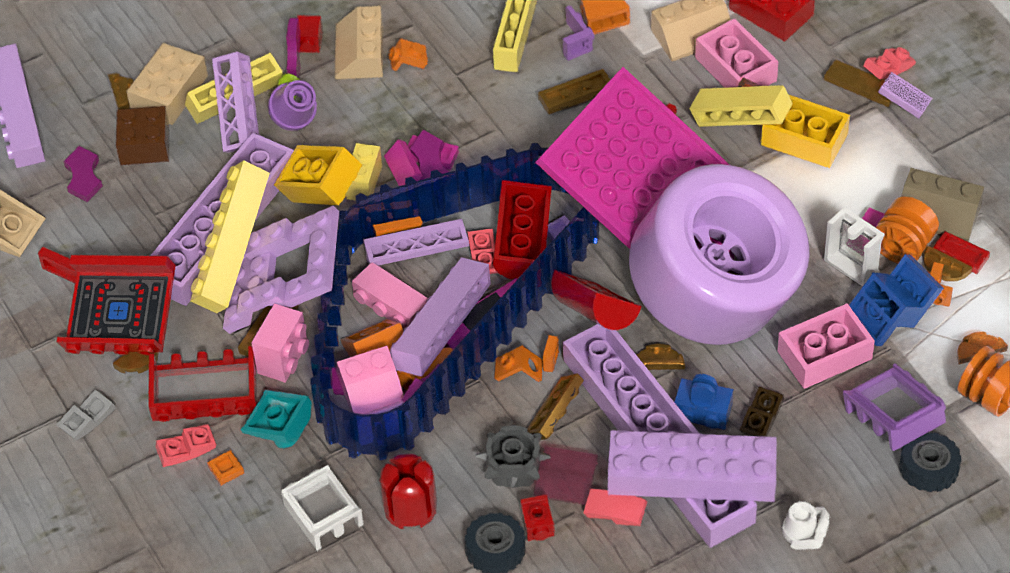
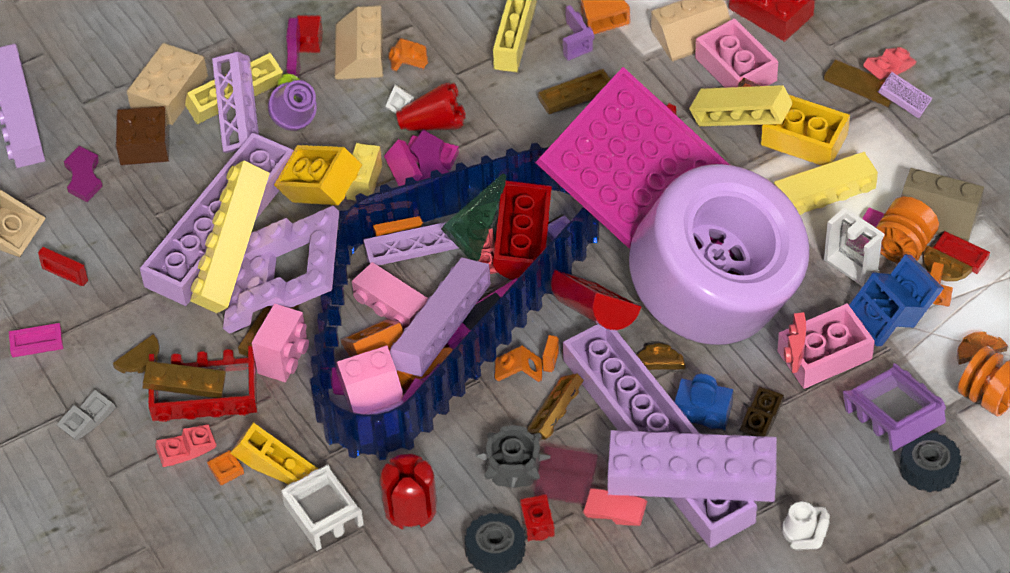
(36, 340): none -> dark pink tile
(119, 87): pearl gold tile -> none
(119, 304): panel -> none
(184, 379): none -> pearl gold plate
(270, 456): none -> yellow slope
(279, 418): teal slope -> none
(398, 99): none -> white slope
(433, 111): none -> red cone
(472, 224): none -> clear green wing
(796, 342): none -> coral slope
(830, 182): none -> light yellow brick

